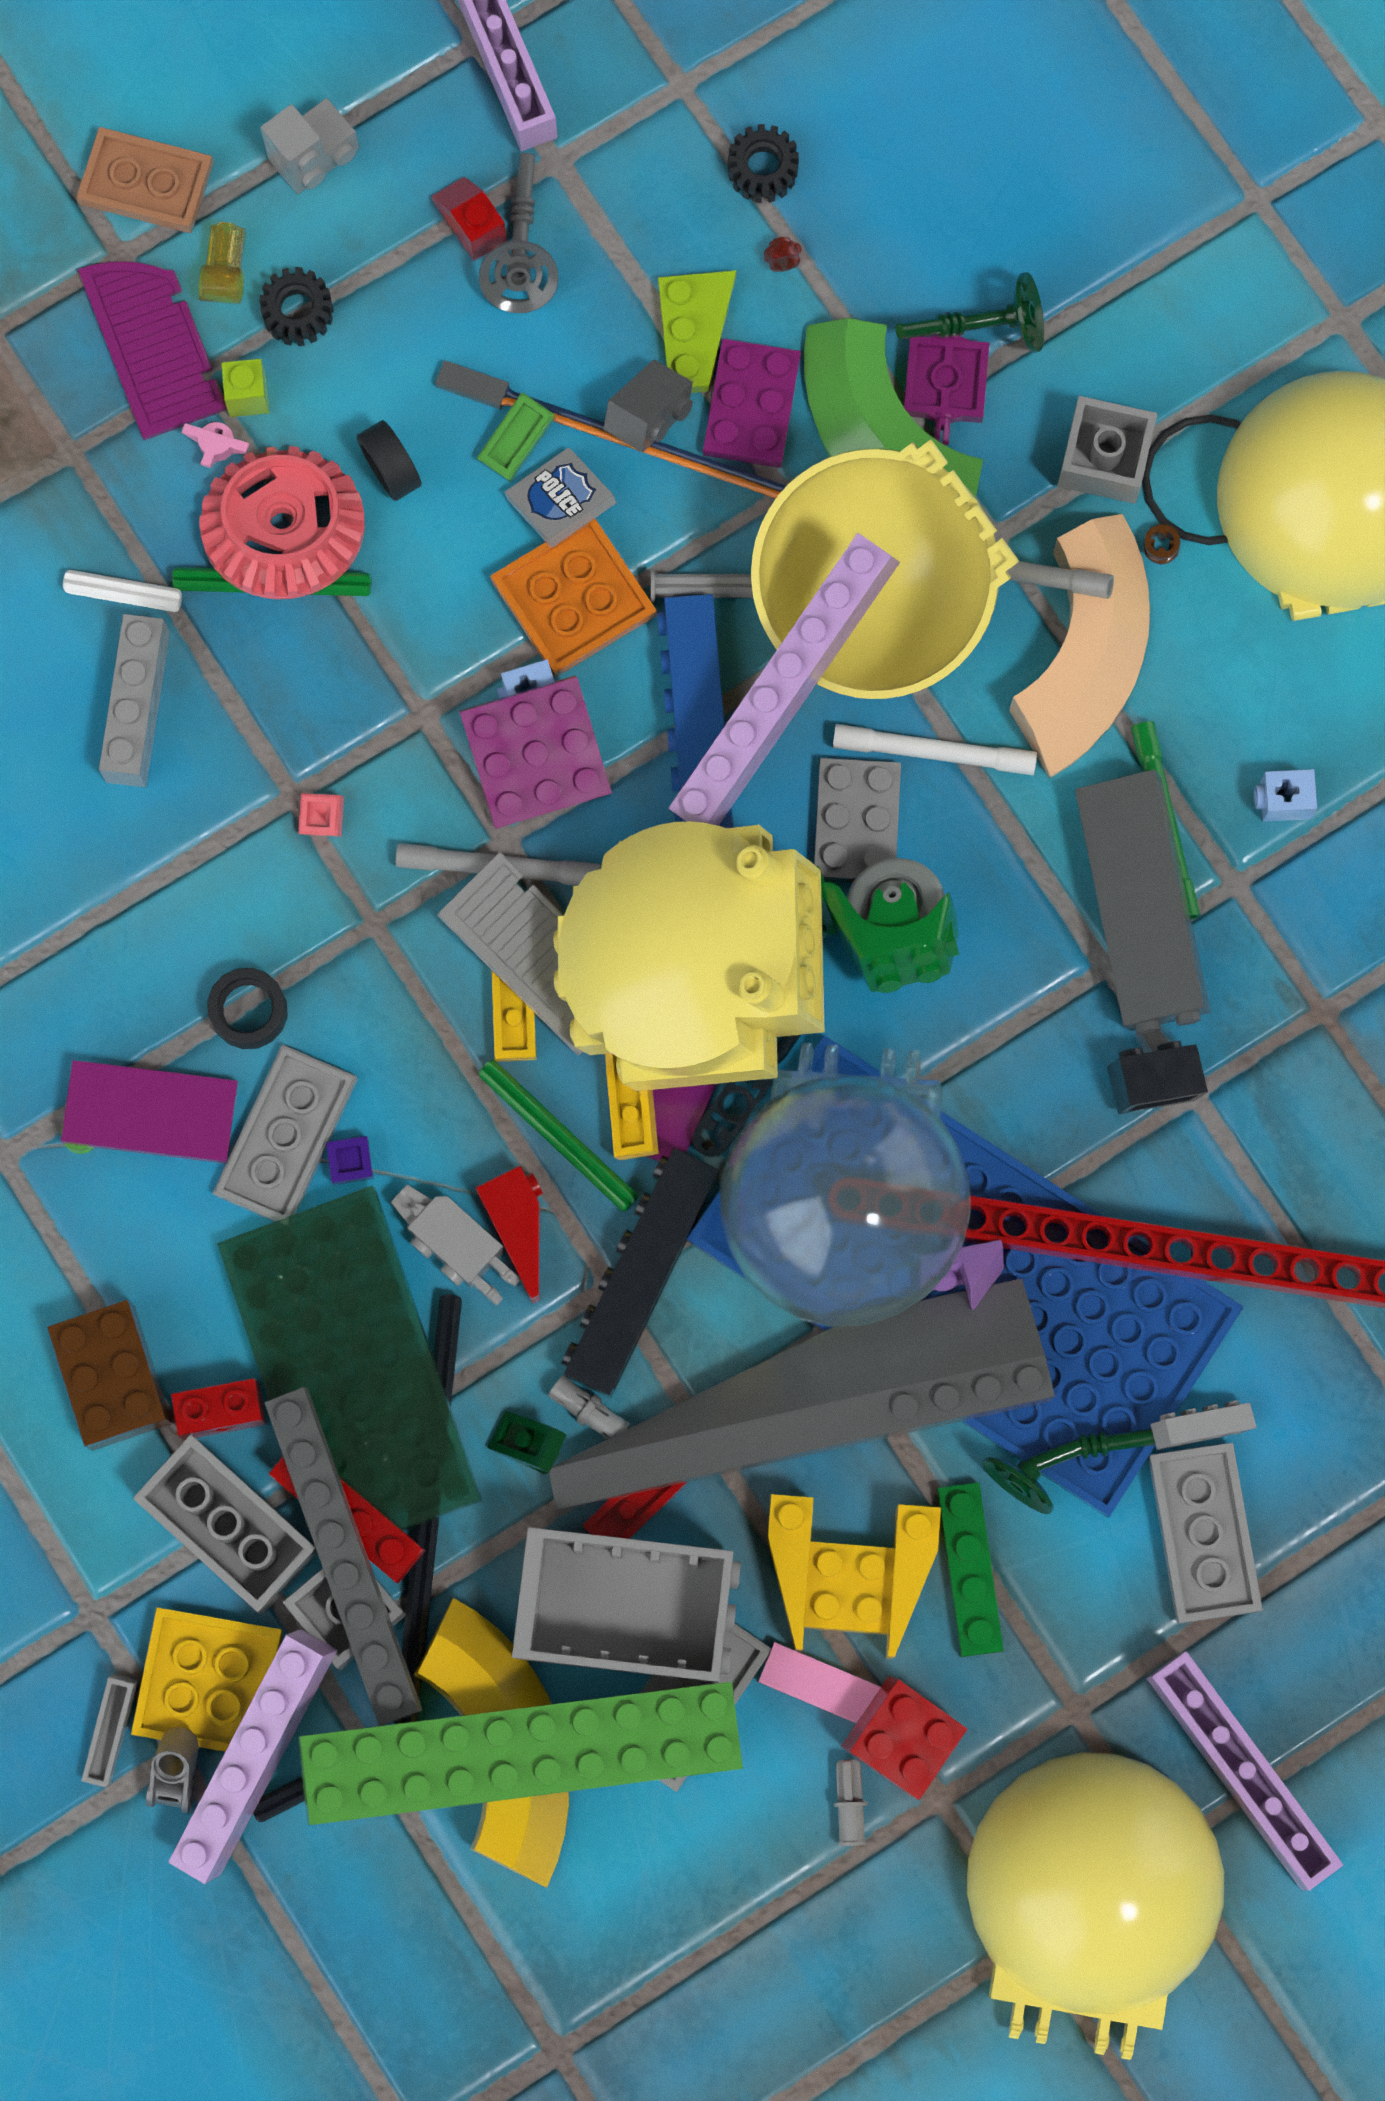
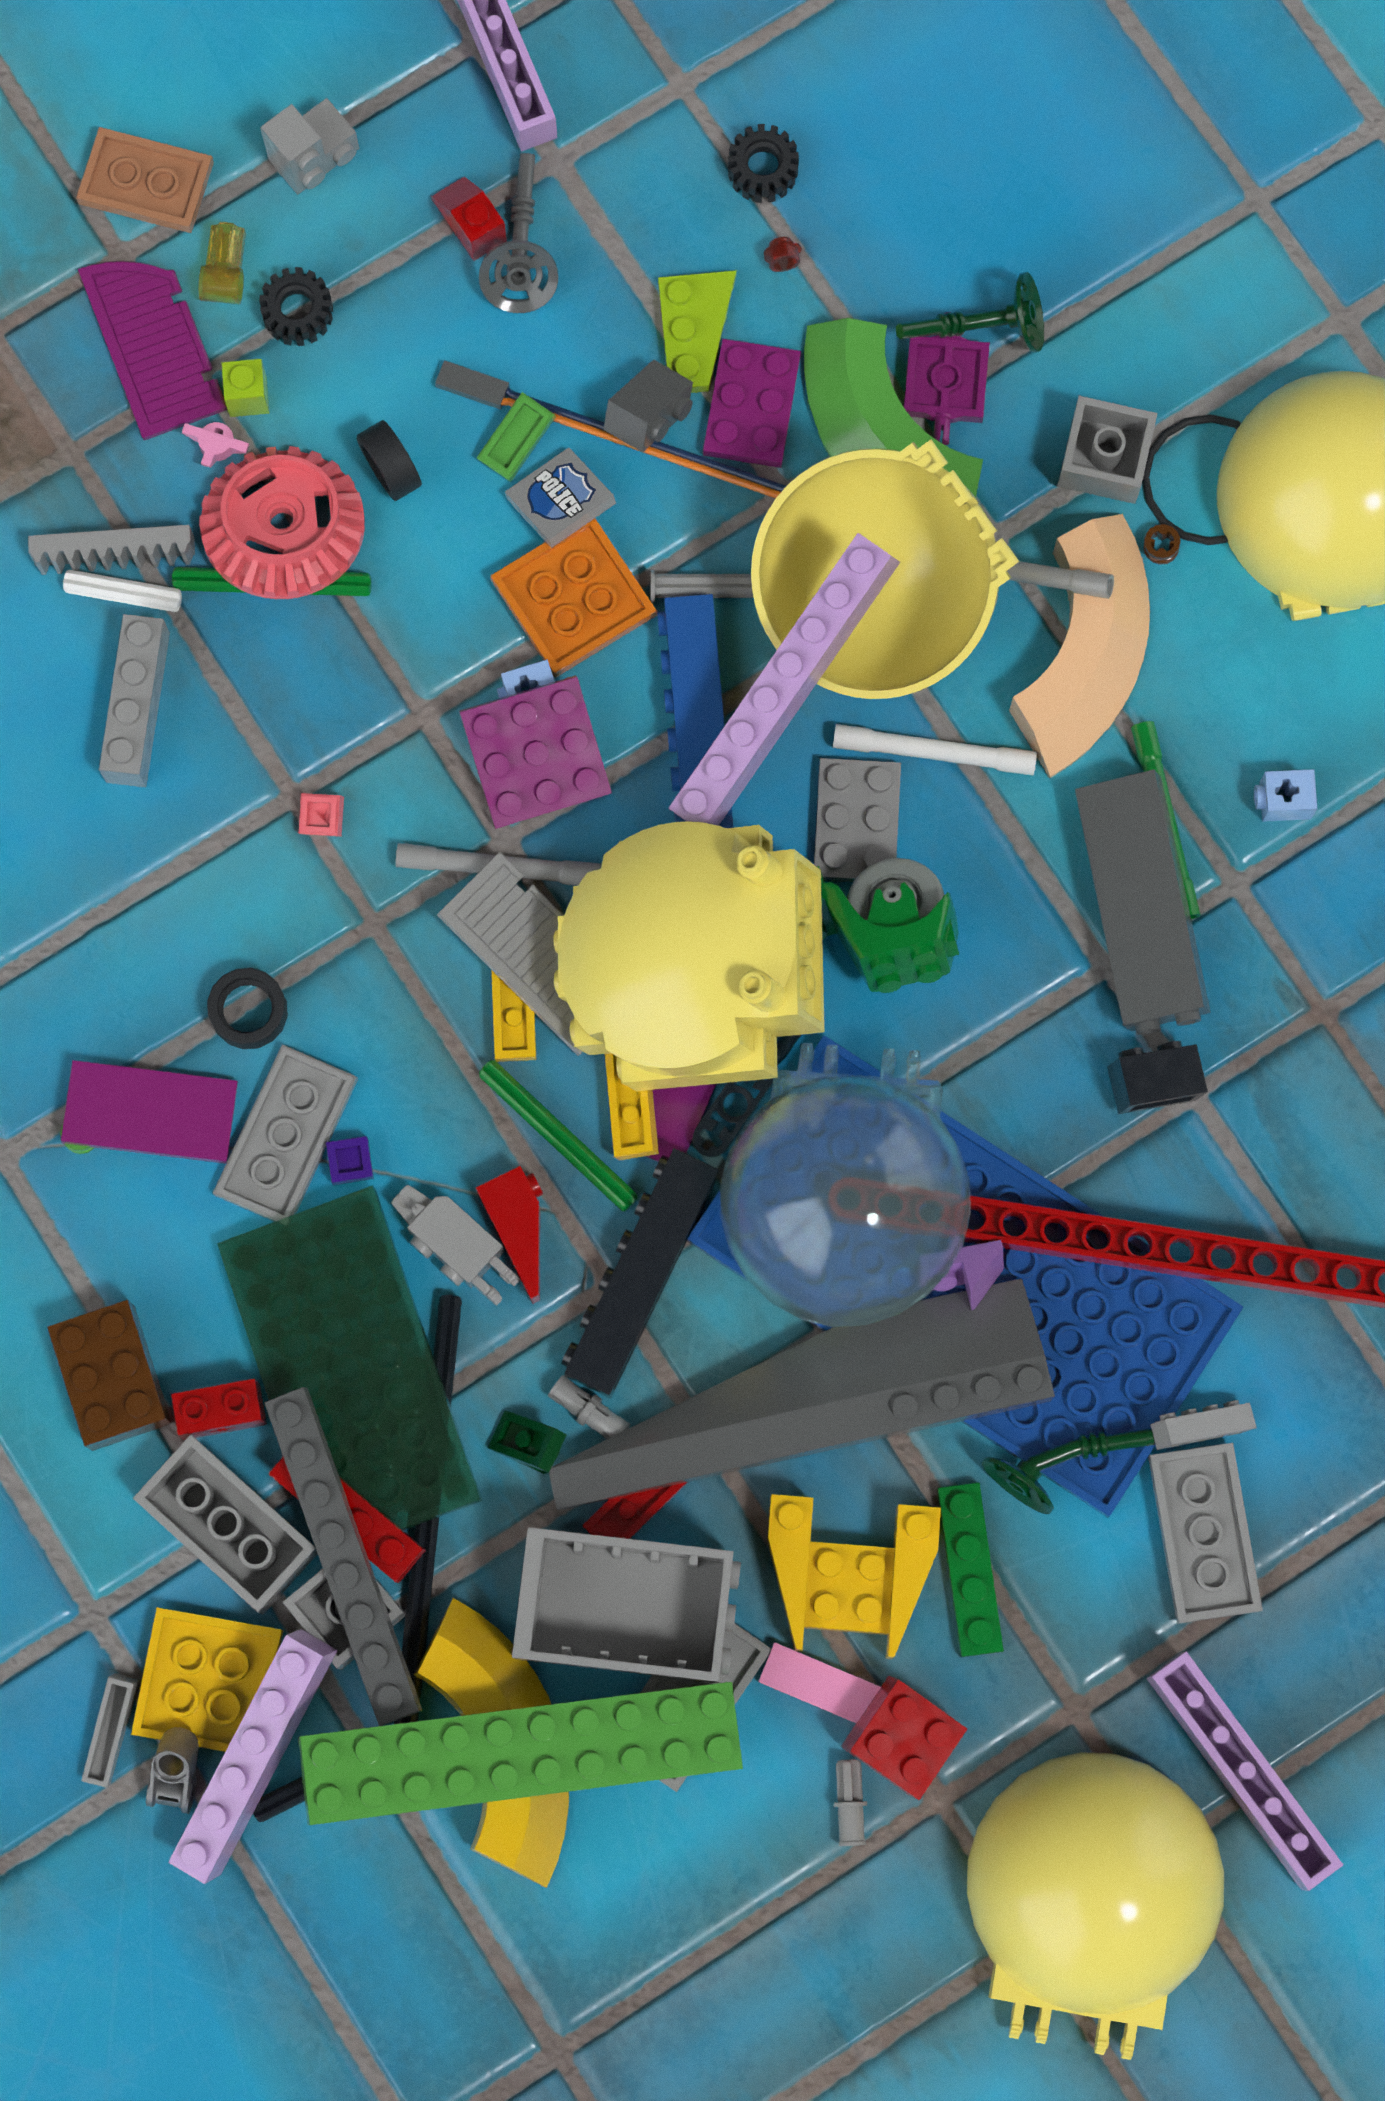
(112, 546): none -> light grey gear

